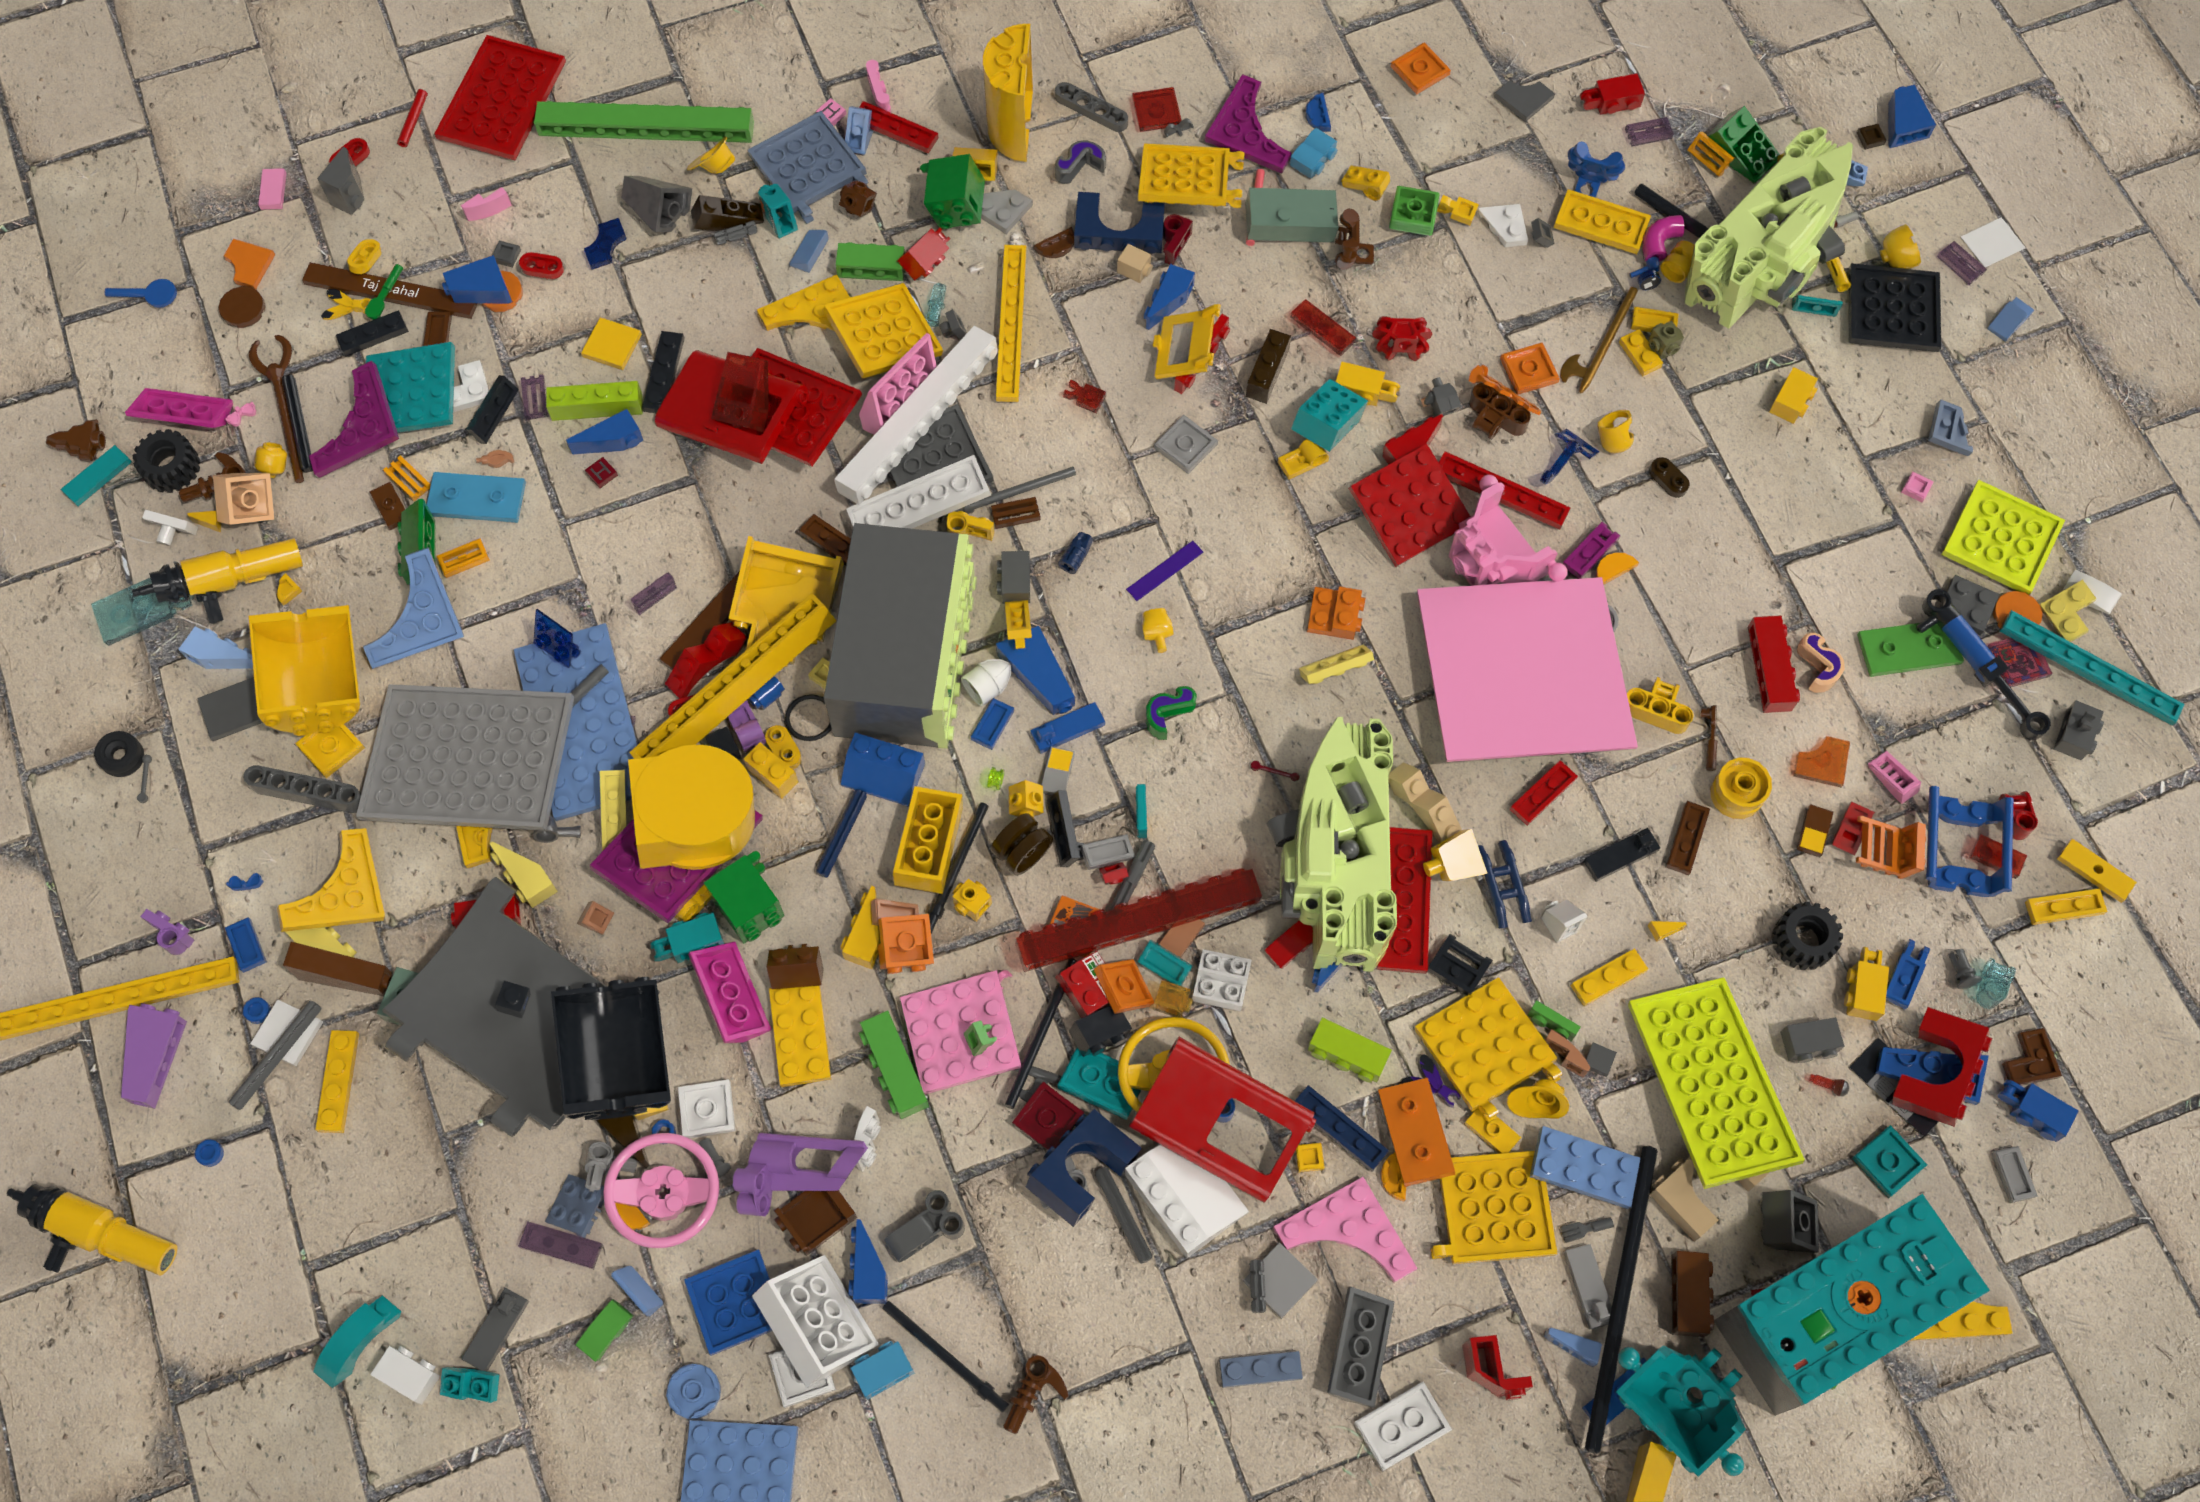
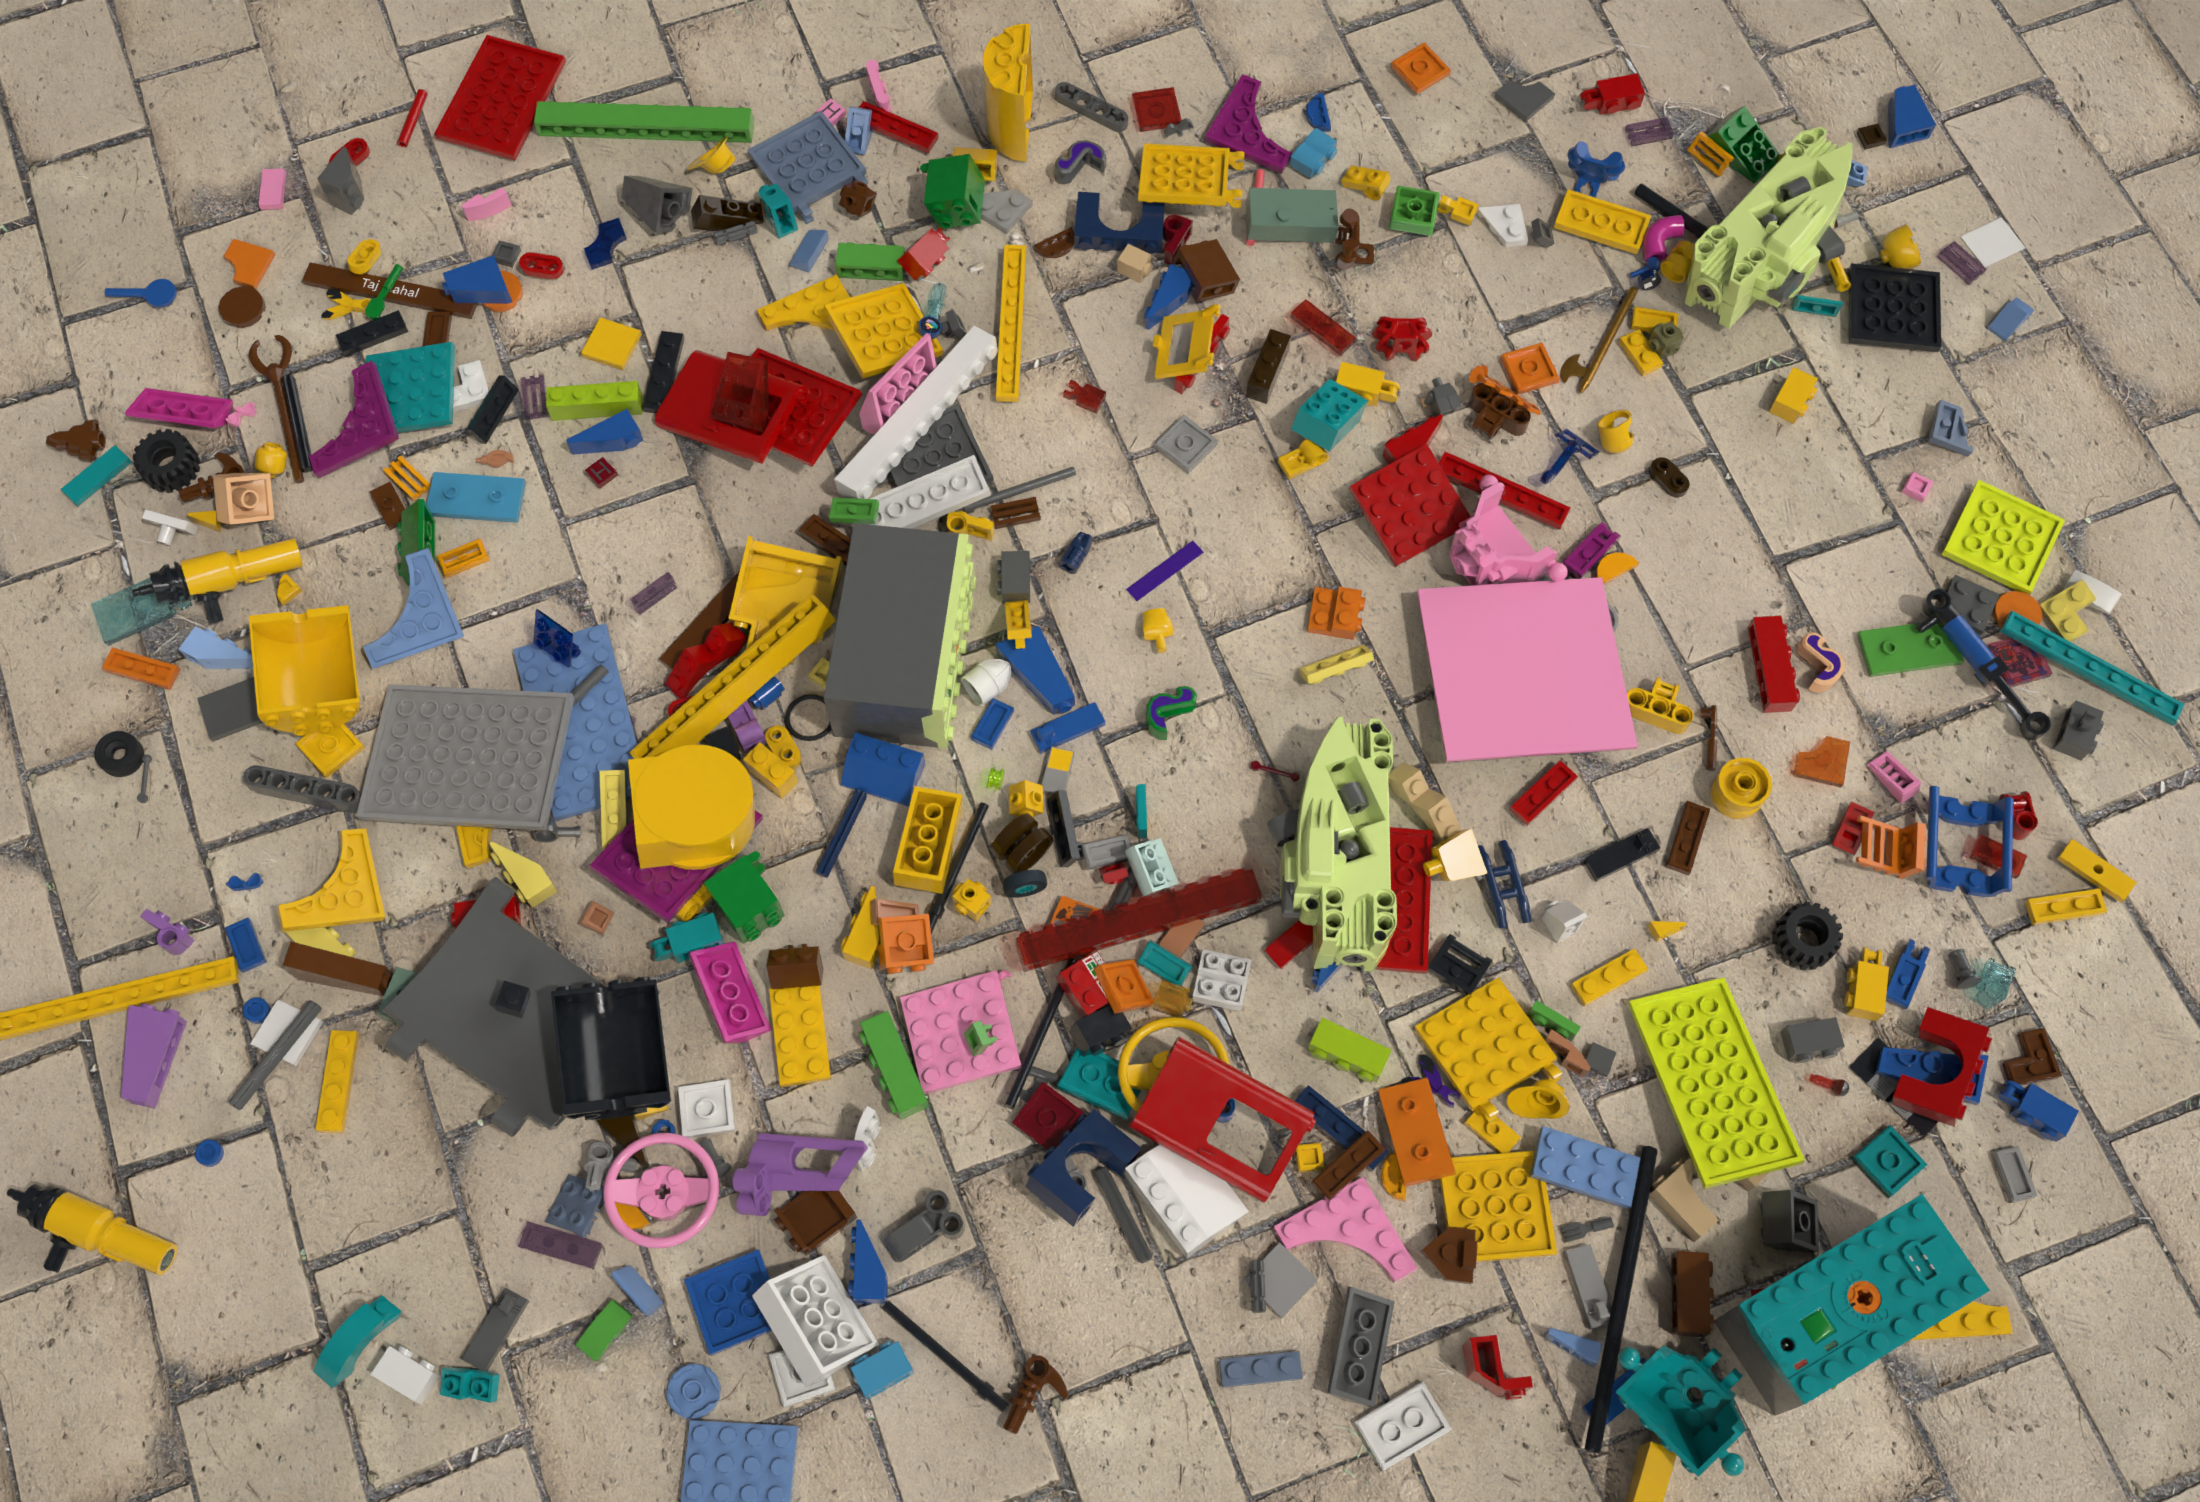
(141, 668): none -> orange plate
(854, 510): none -> bright green plate
(929, 325): none -> tile
(1024, 883): none -> black bush
(1151, 867): none -> light aqua brick
(1208, 269): none -> reddish brown panel
(1348, 1166): none -> reddish brown tile
(1453, 1254): none -> reddish brown plate
(1815, 830): reddish brown tile -> none

